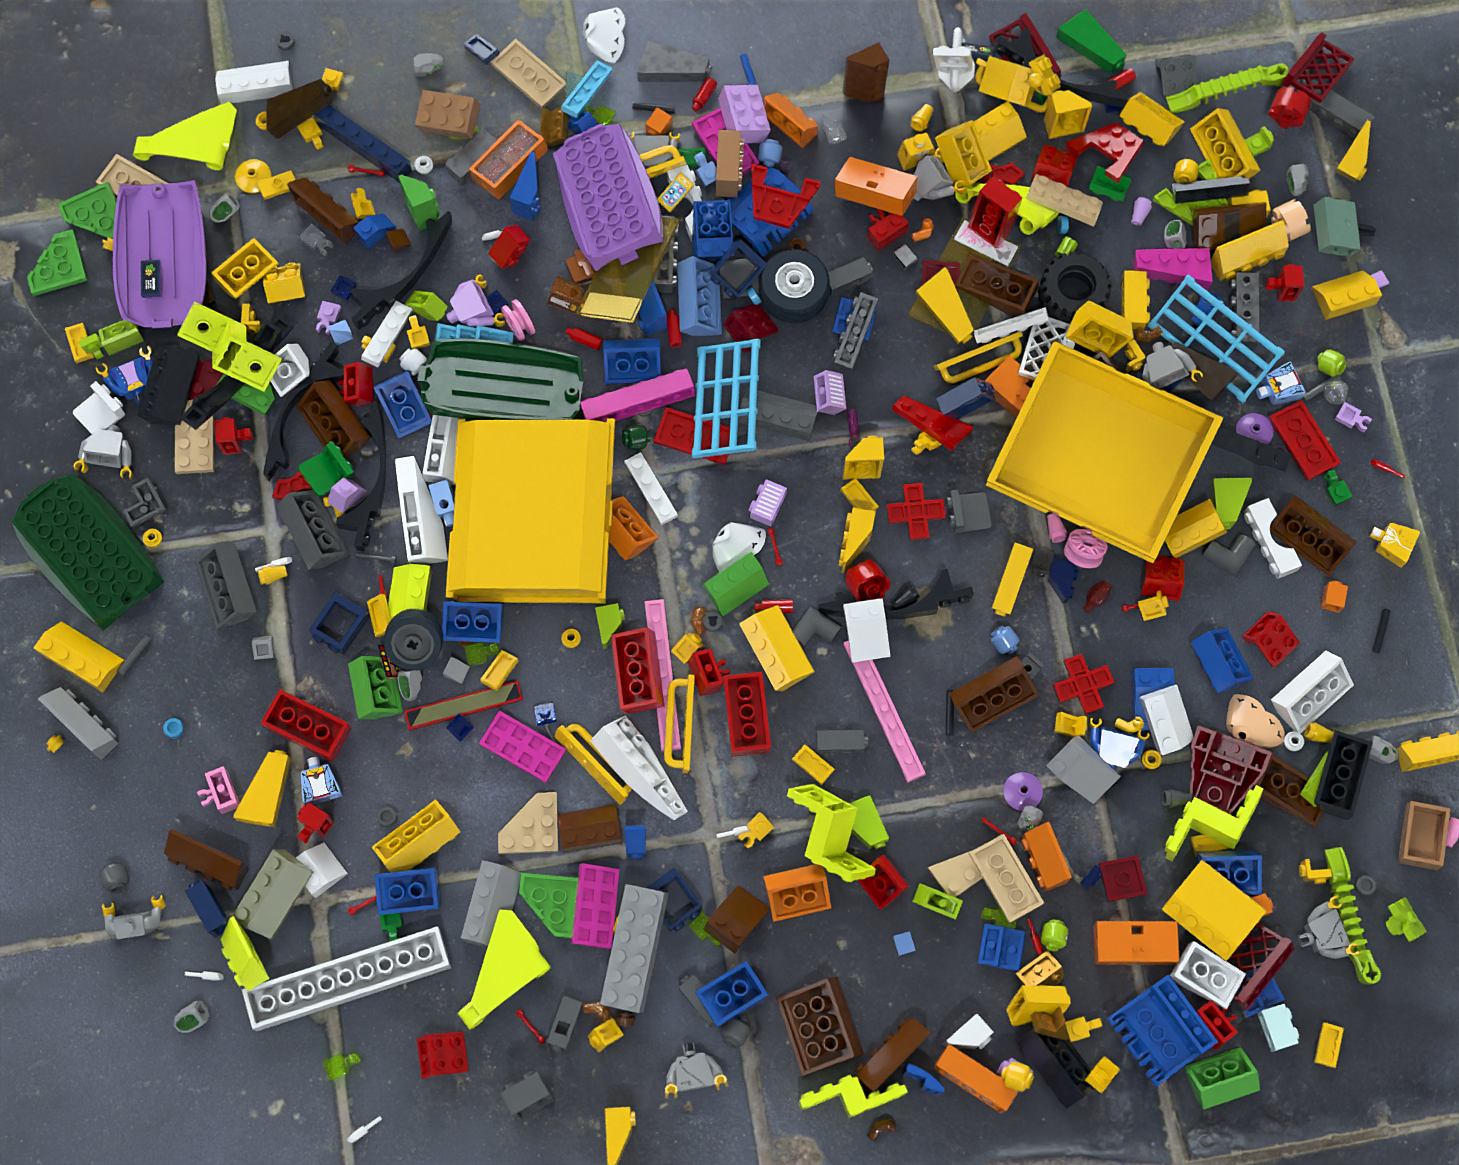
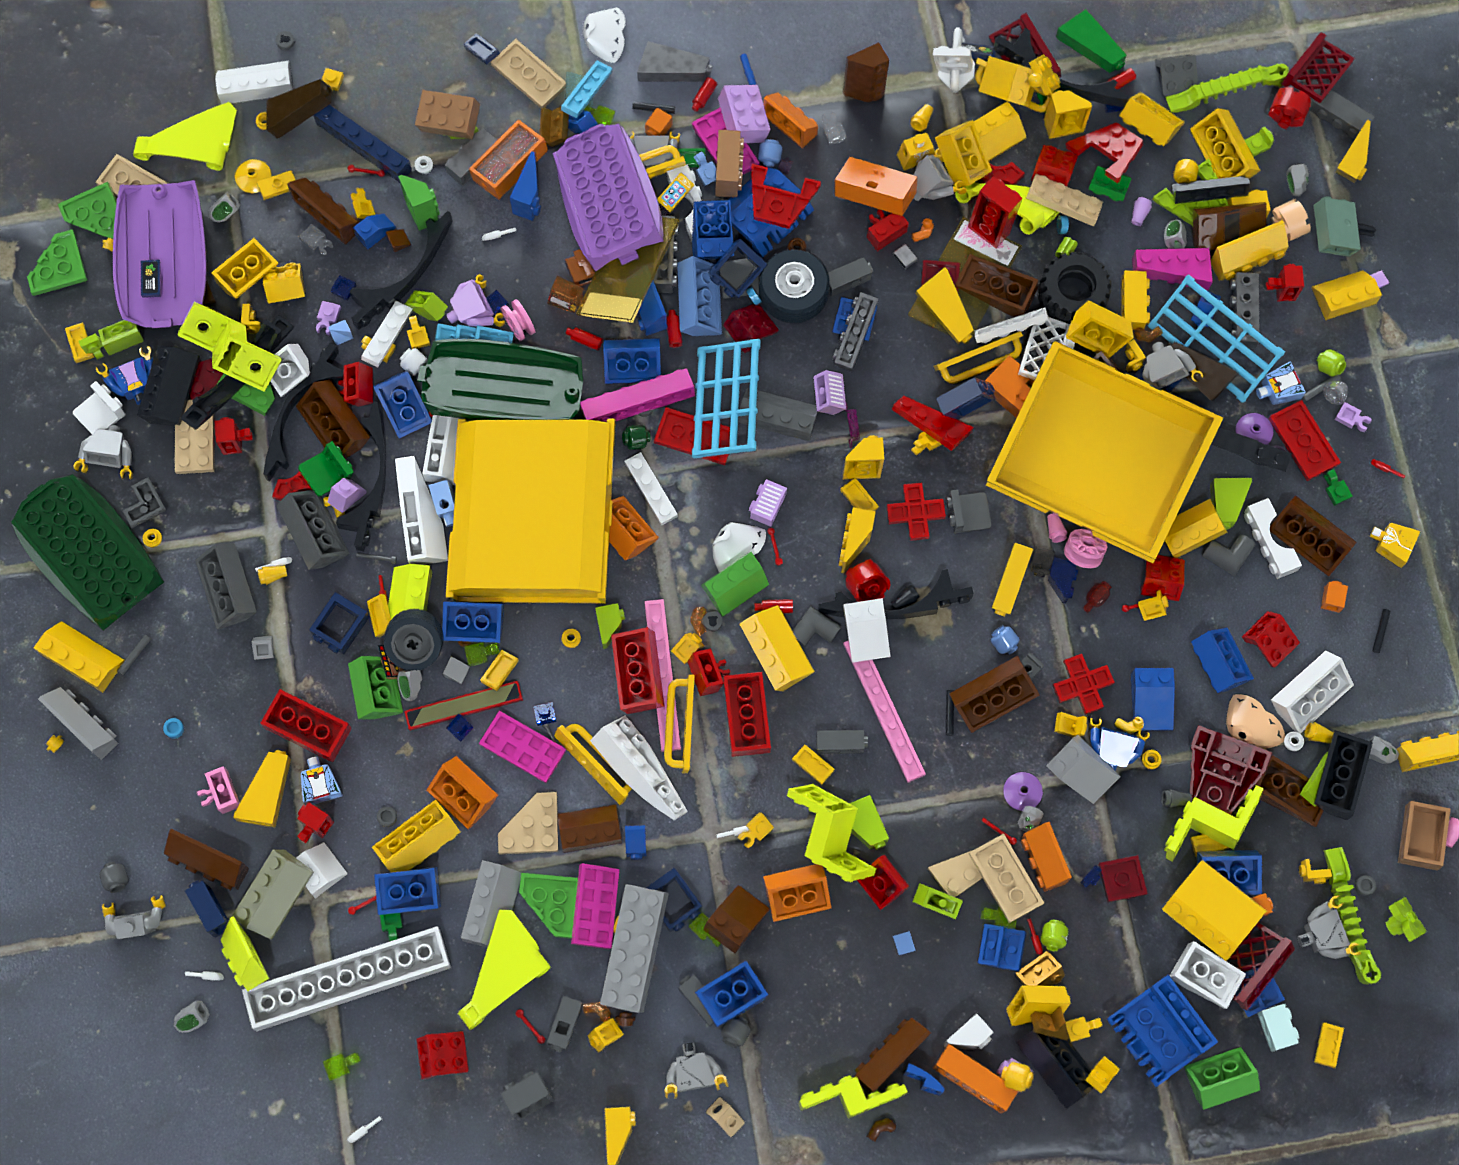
(311, 132): yellow plate -> none
(427, 64): light grey rock -> none
(462, 792): none -> orange slope
(509, 246): red brick -> none
(726, 1117): none -> tan bracket
(820, 1026): reddish brown slope -> none
(1136, 943): orange brick -> none
(1167, 719): white slope -> none
(1217, 1023): red brick -> none

